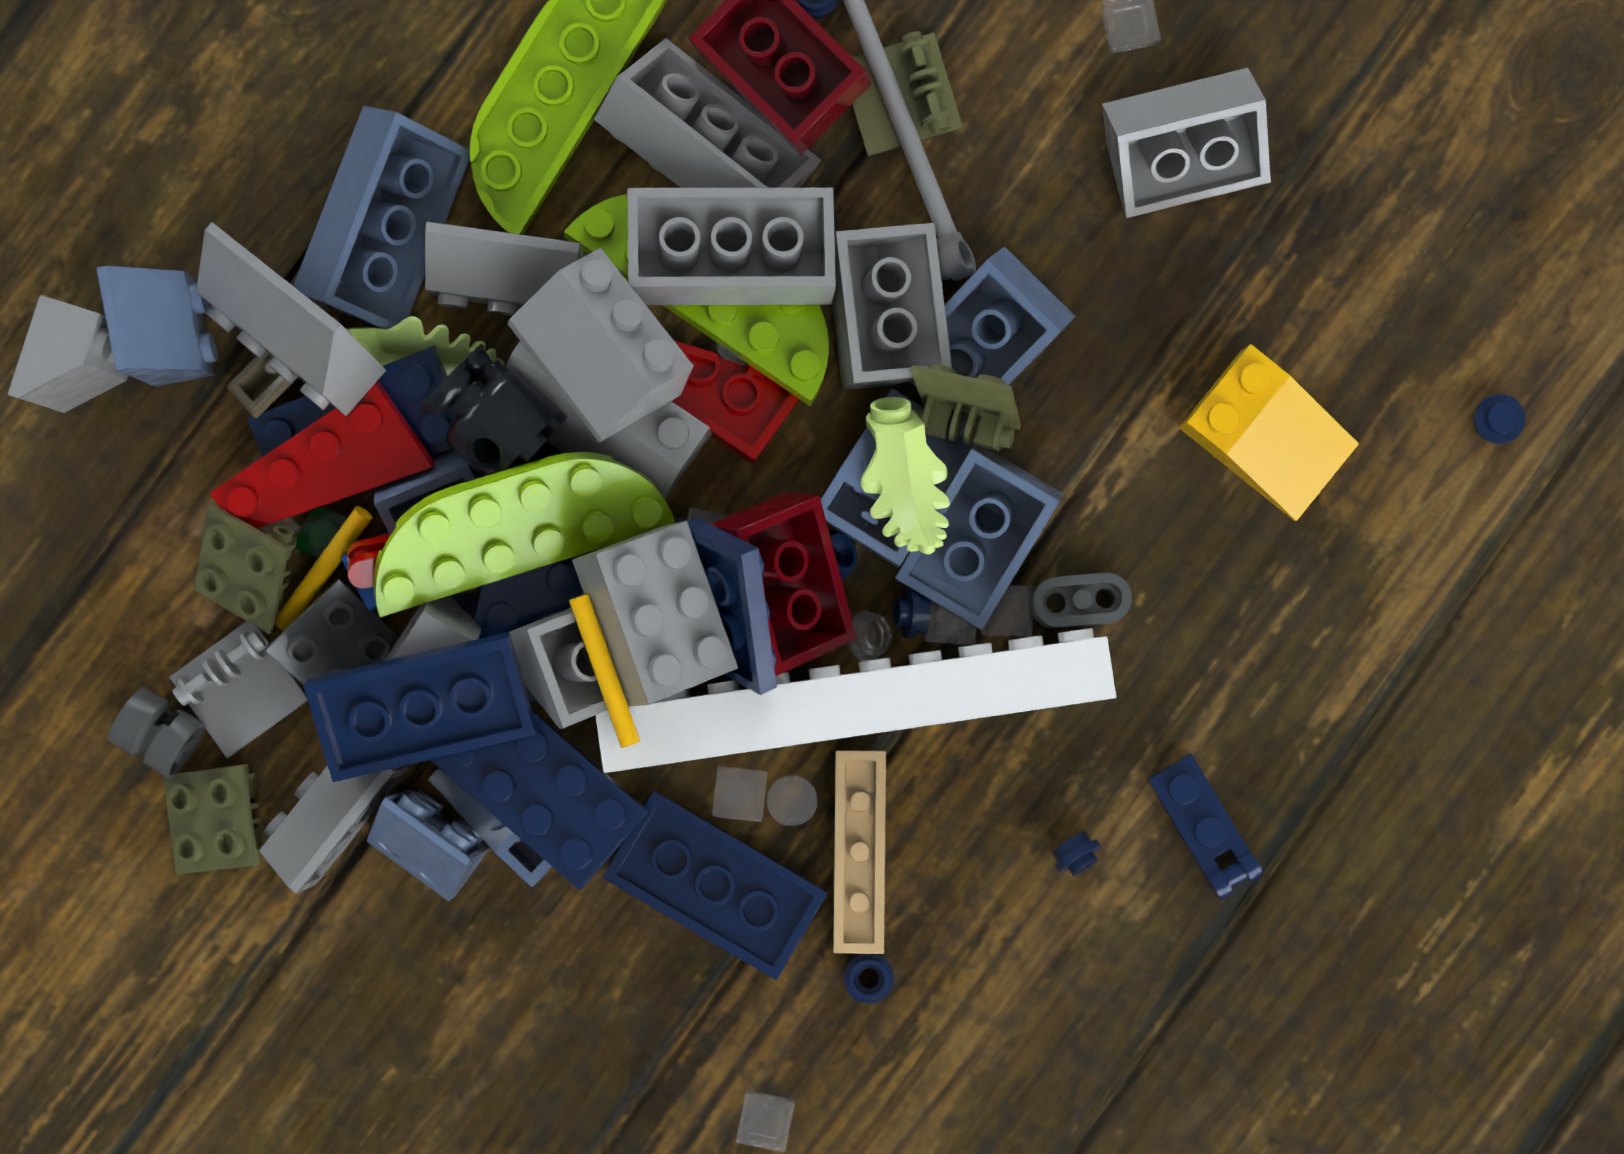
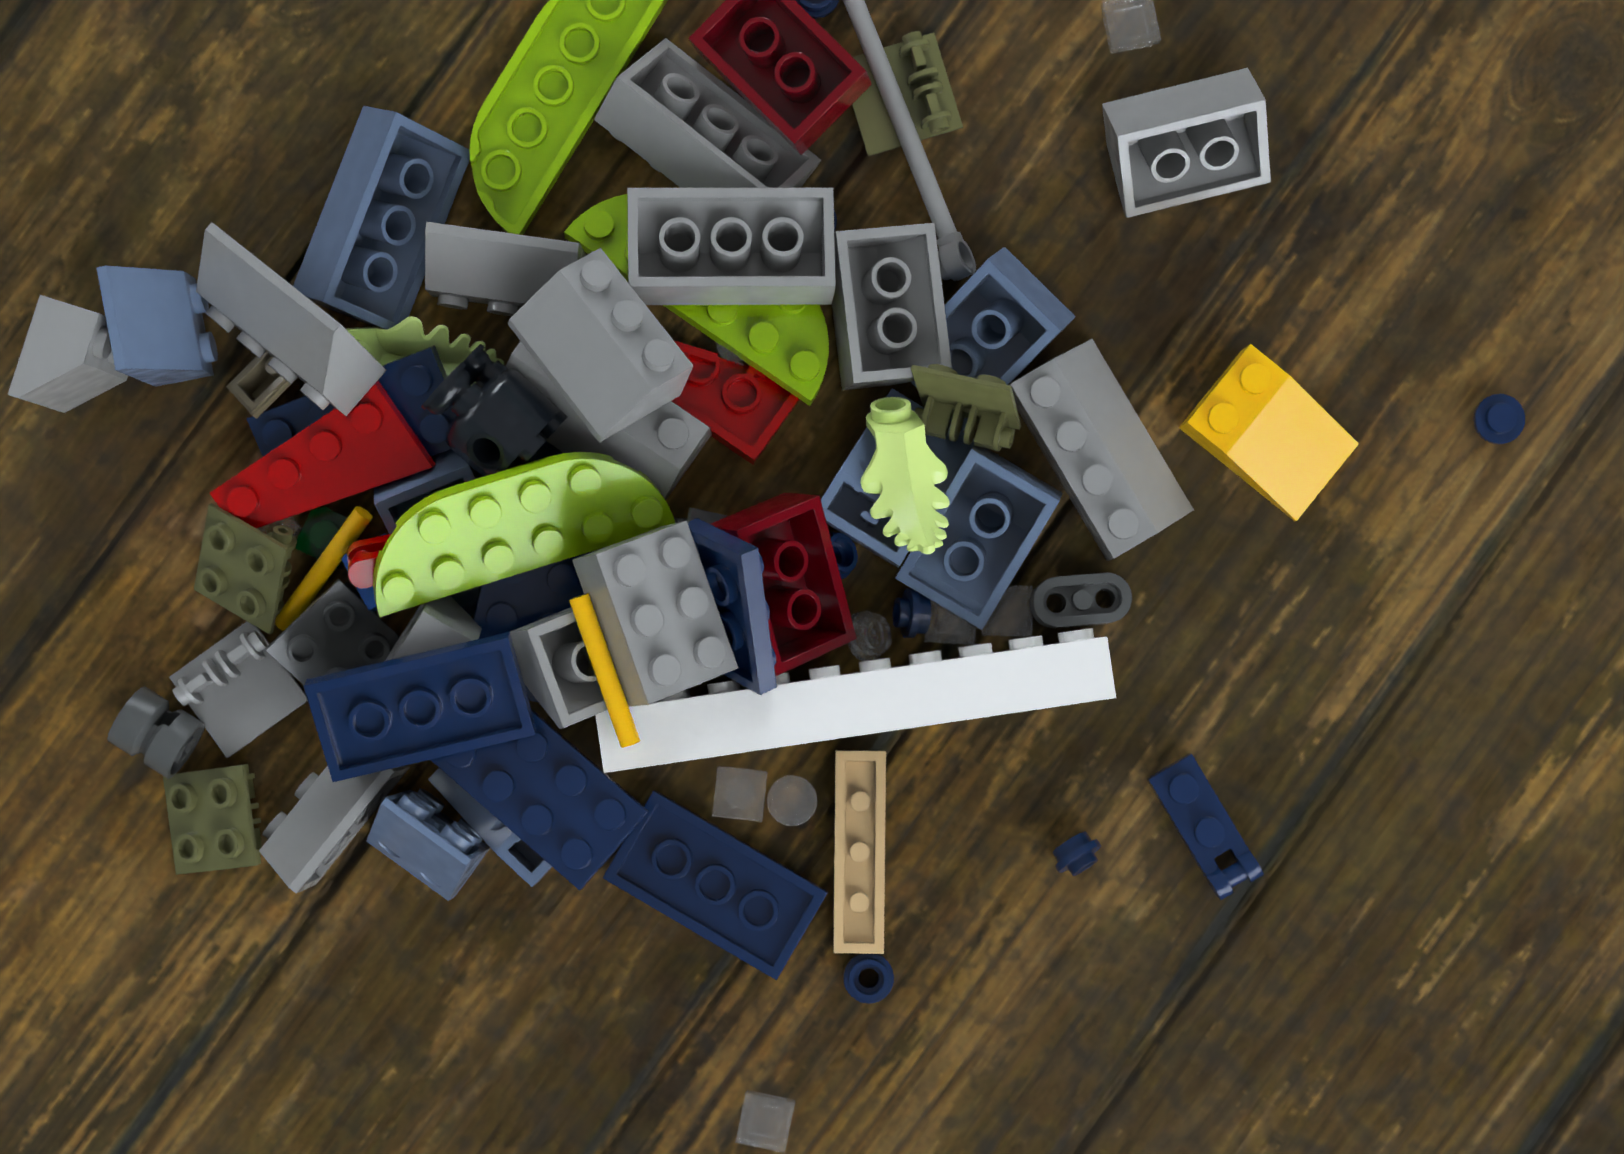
(1099, 449): none -> light grey slope

